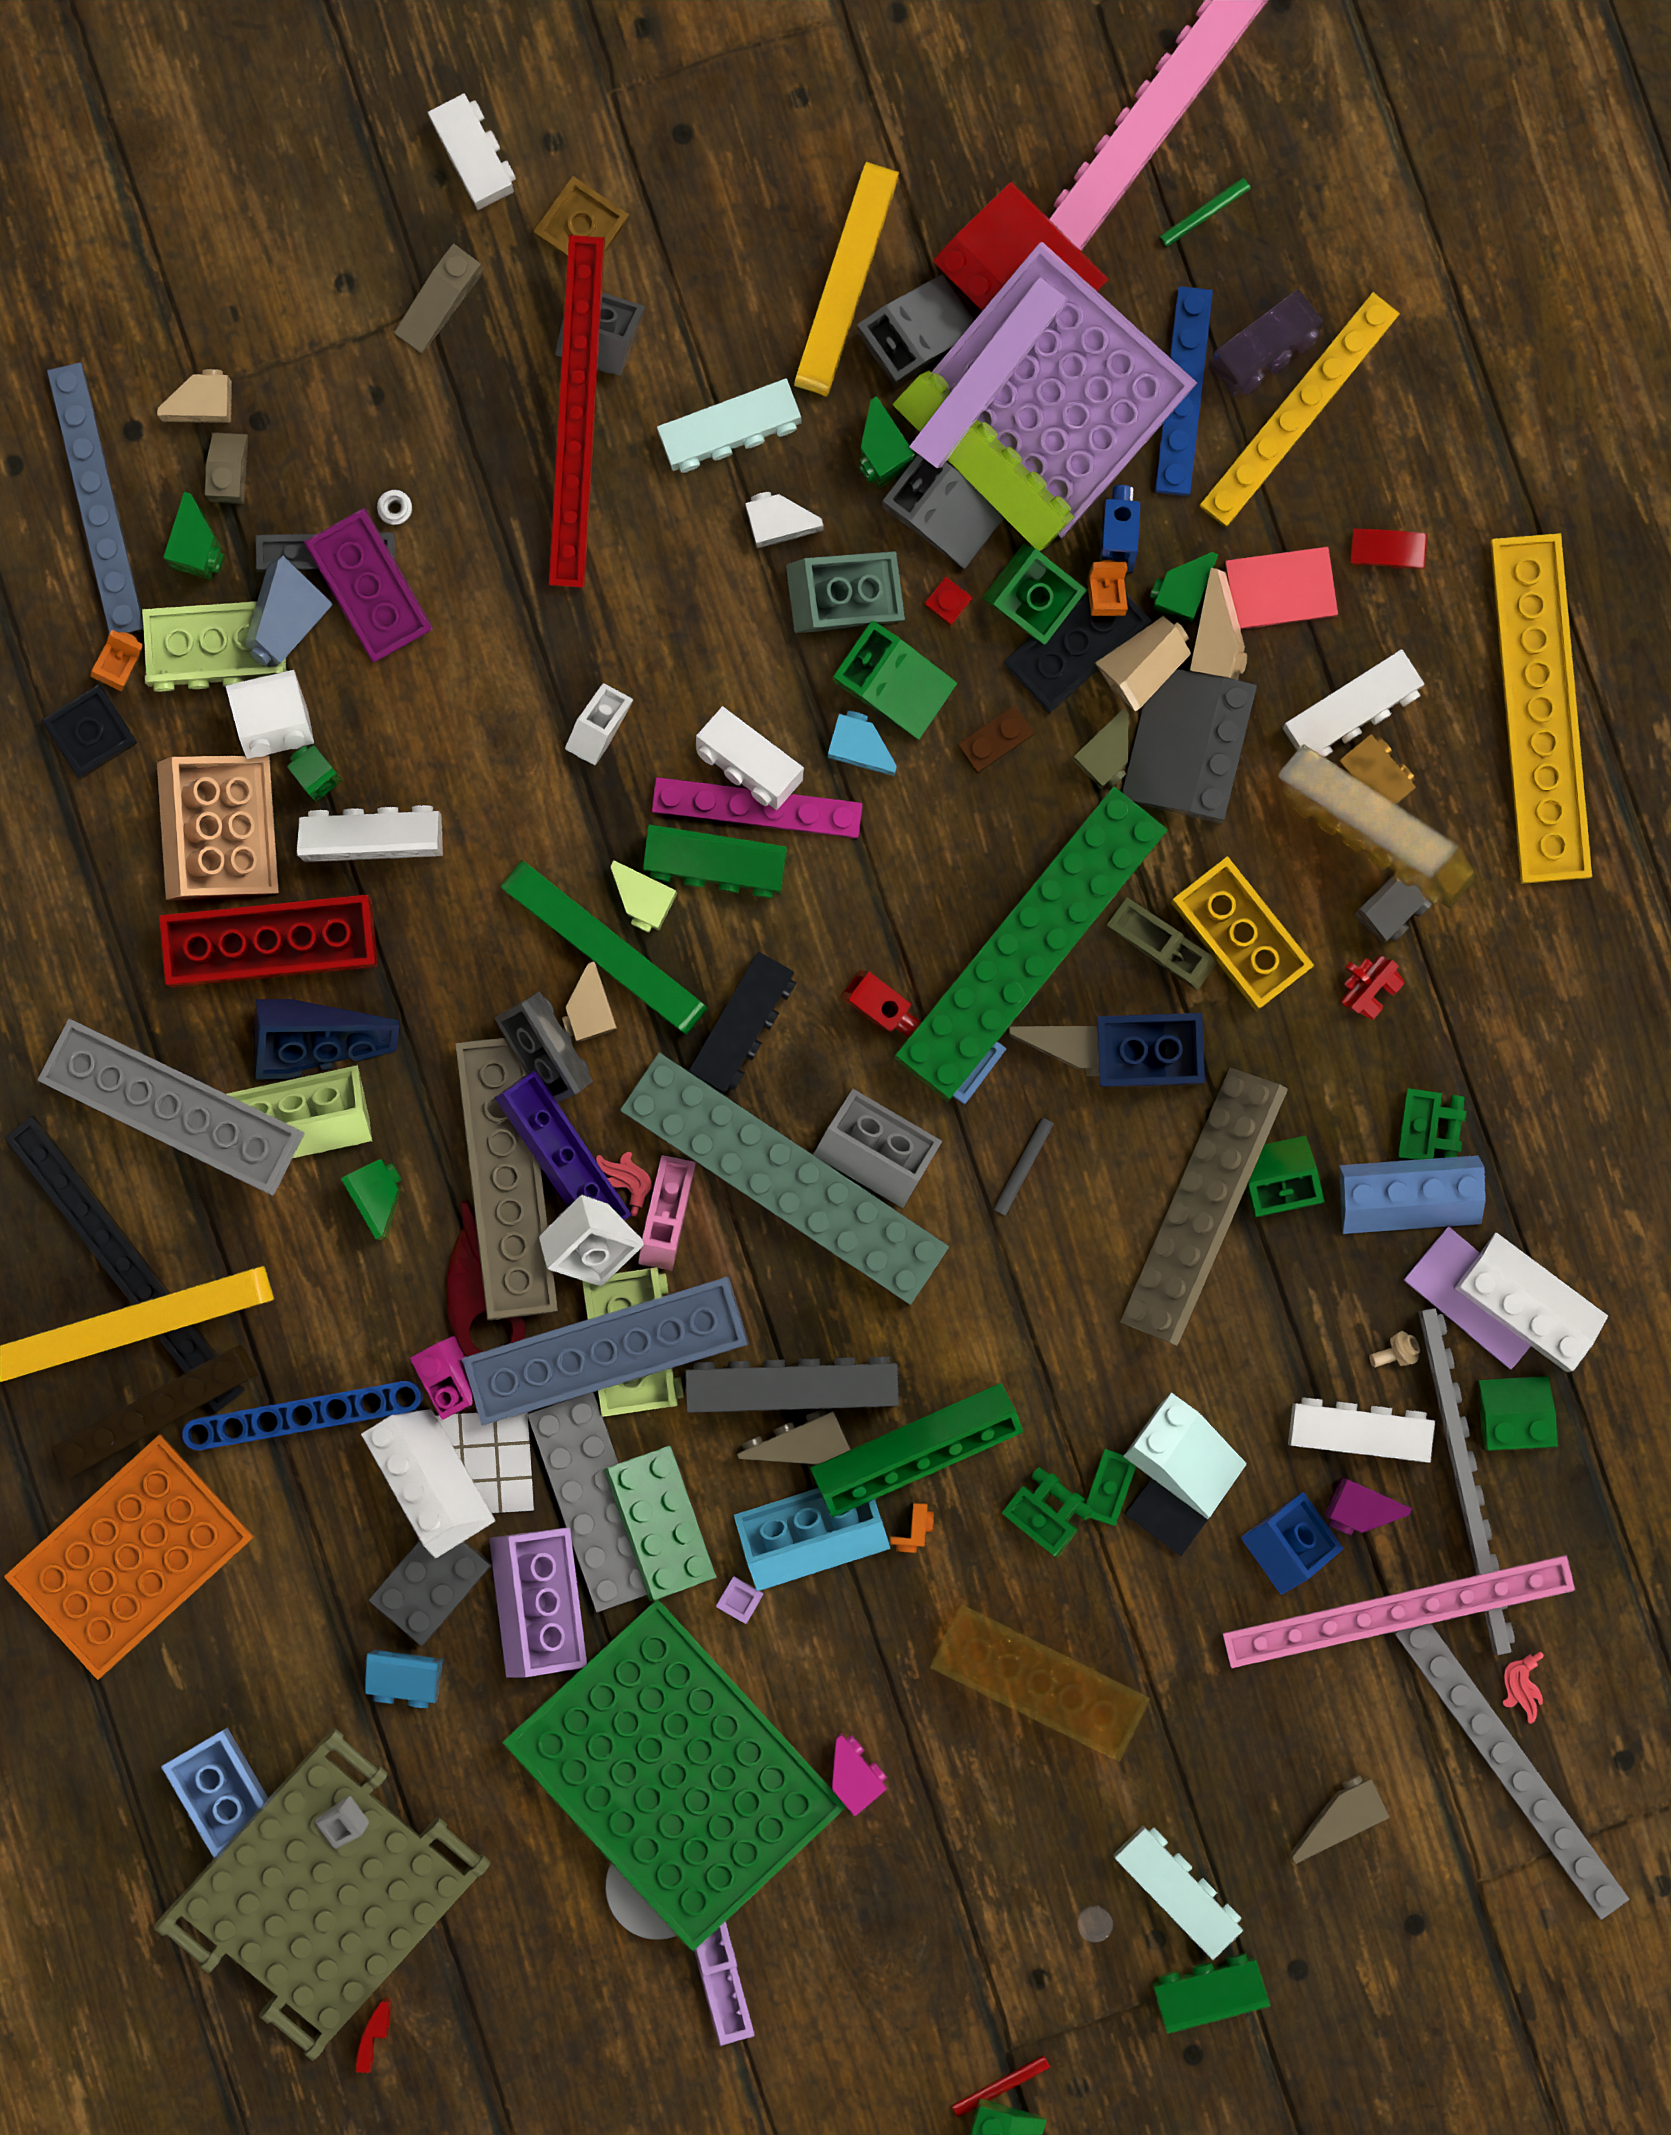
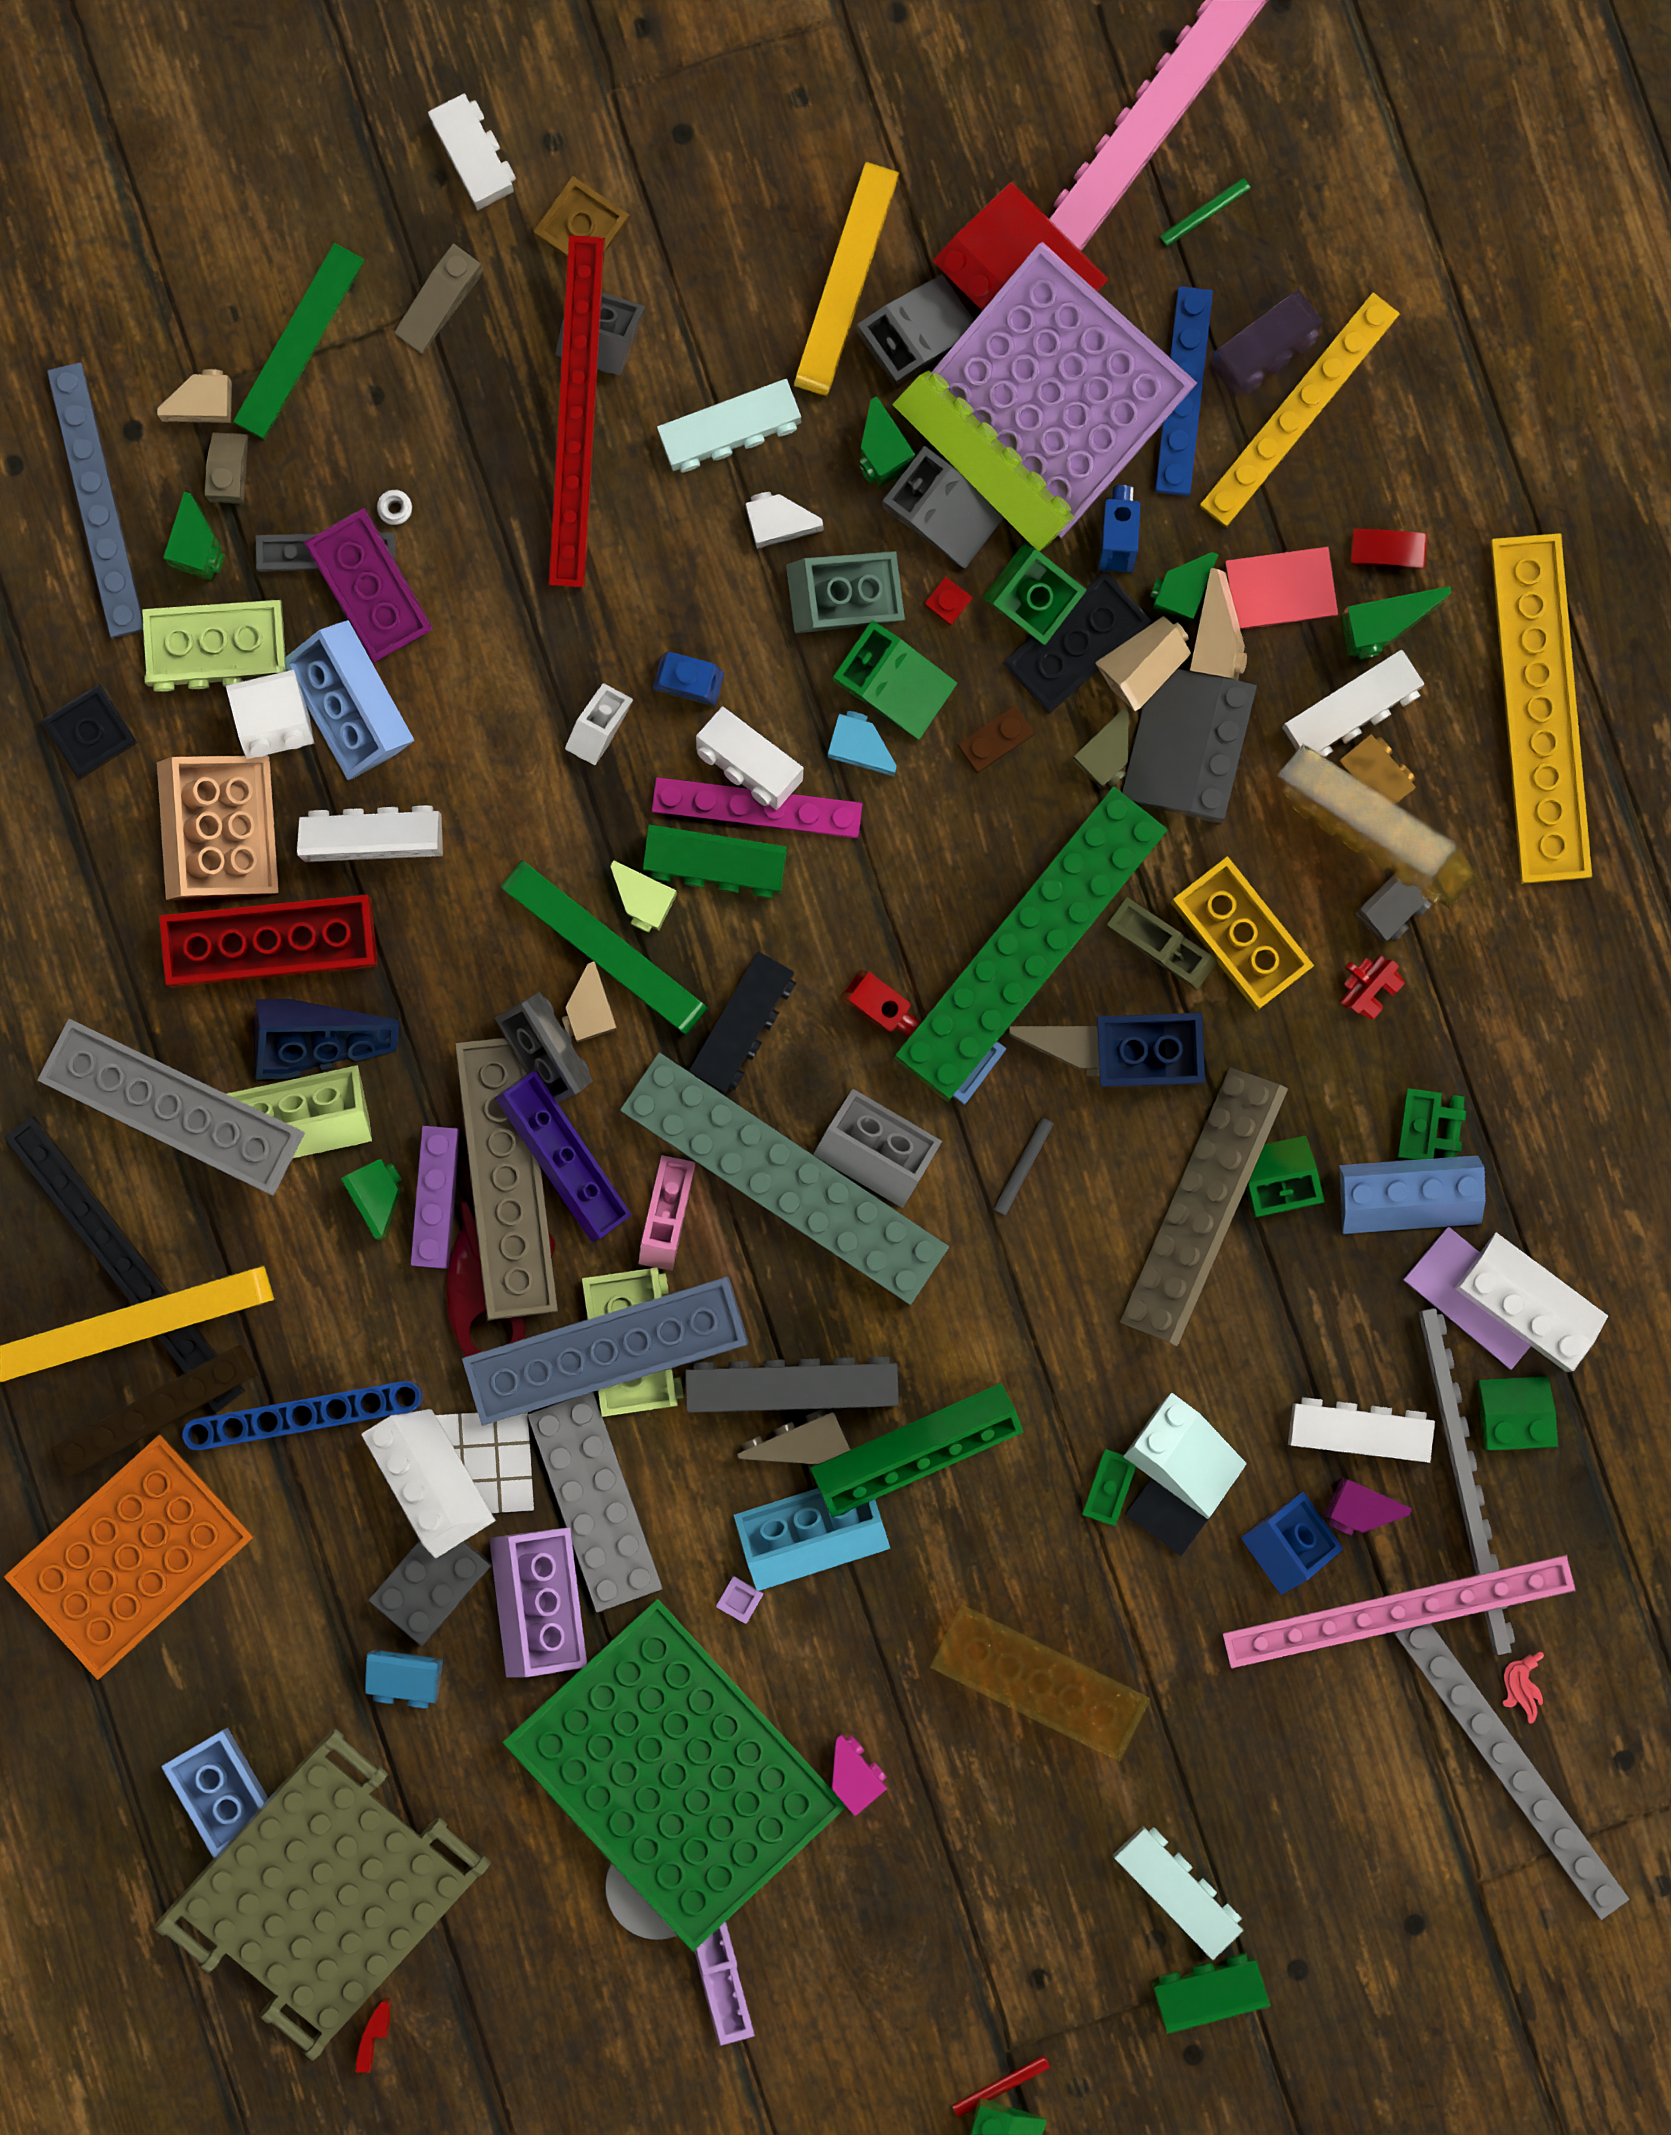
(117, 659): orange bracket -> none
(283, 613): sand blue slope -> none
(299, 341): none -> green tile
(313, 772): green slope -> none
(342, 1822): light grey slope -> none
(348, 699): none -> light blue slope
(435, 1197): none -> medium lavender brick
(444, 1376): dark pink slope -> none
(589, 1242): white slope -> none
(627, 1176): coral piece -> none
(660, 1523): plate -> none
(688, 678): none -> blue torso
(921, 1523): orange bracket -> none
(988, 373): lavender slope -> none
(1039, 1519): green plate -> none
(1095, 1924): clear tile -> none
(1107, 588): orange bracket -> none
(1345, 1815): dark tan slope -> none
(1377, 624): none -> green slope
(1404, 1349): tan plate -> none

